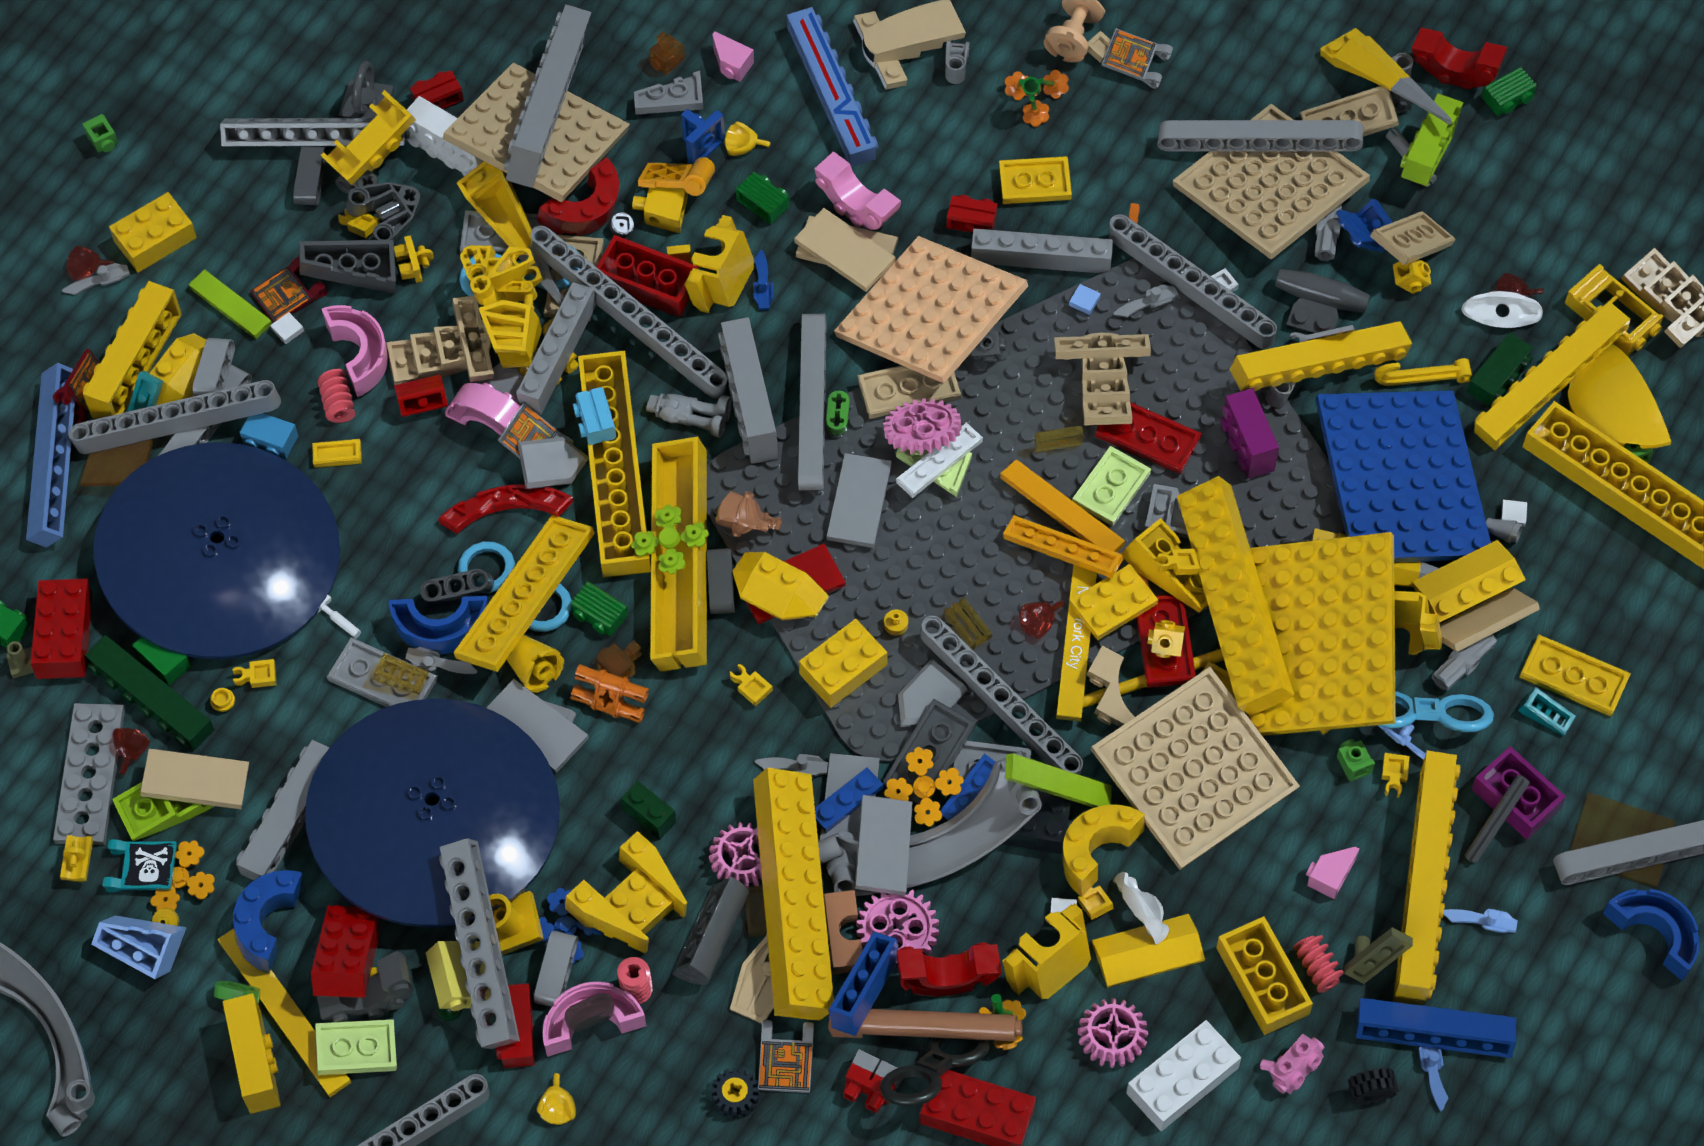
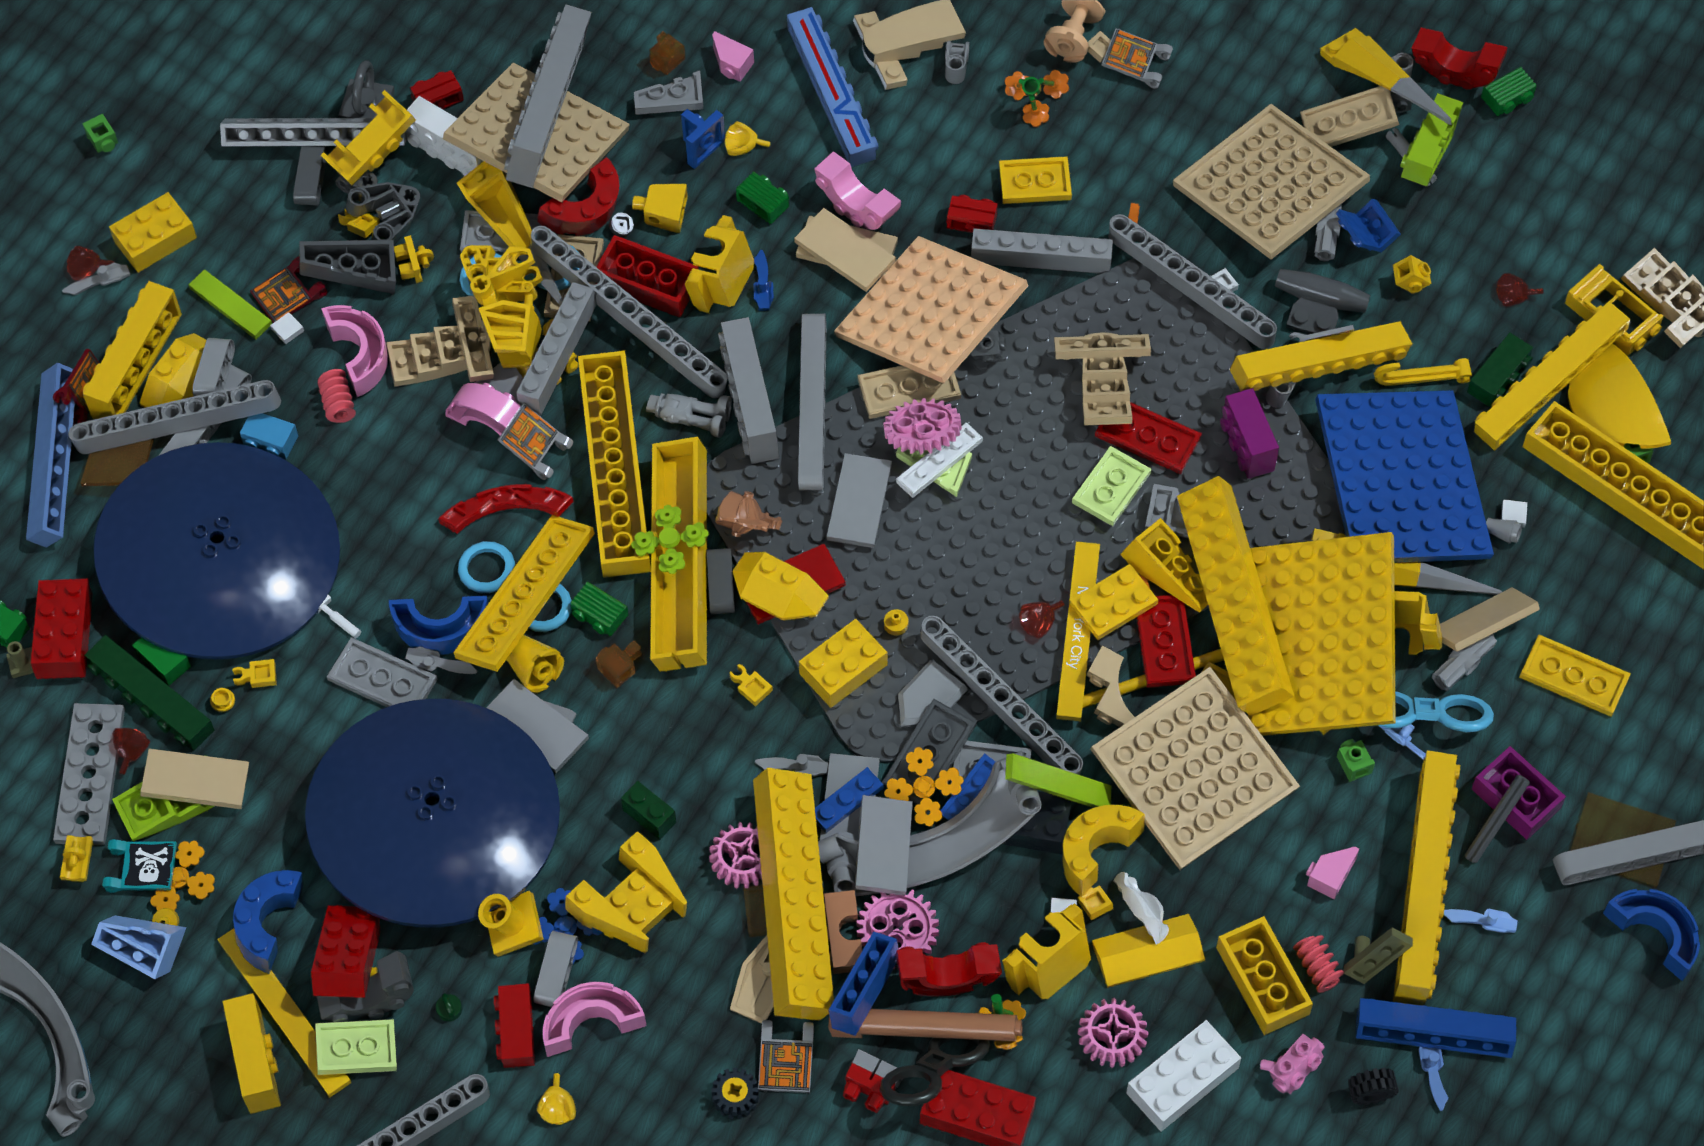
(145, 391): teal plate -> none
(228, 990): bright green beam -> none
(283, 820): light grey brick -> none
(337, 453): yellow tile -> none
(397, 682): clear yellow slope -> none
(421, 395): red brick -> none
(446, 583): dark grey beam -> none
(450, 975): light yellow brick -> none
(504, 1029): light grey brick -> none
(550, 462): light grey tile -> none
(589, 1012): clear smoke tile -> none
(595, 416): medium azure brick -> none
(609, 693): orange pin -> none
(635, 978): coral piece -> none
(681, 252): yellow tile -> none
(691, 177): light orange piece -> none
(711, 931): dark grey brick -> none
(832, 412): bright green beam -> none
(956, 607): clear yellow tile -> none
(1058, 438): clear yellow tile -> none
(1060, 507): light orange tile -> none
(1063, 546): light orange plate -> none
(1084, 299): light blue tile -> none
(1154, 297): light grey piece -> none
(1166, 639): yellow brick -> none
(1180, 560): yellow plate -> none
(1260, 135): light grey beam -> none
(1395, 770): yellow plate -> none
(1412, 237): tan tile -> none
(1469, 580): yellow slope -> none
(1521, 309): white piece -> none
(1543, 718): teal slope -> none

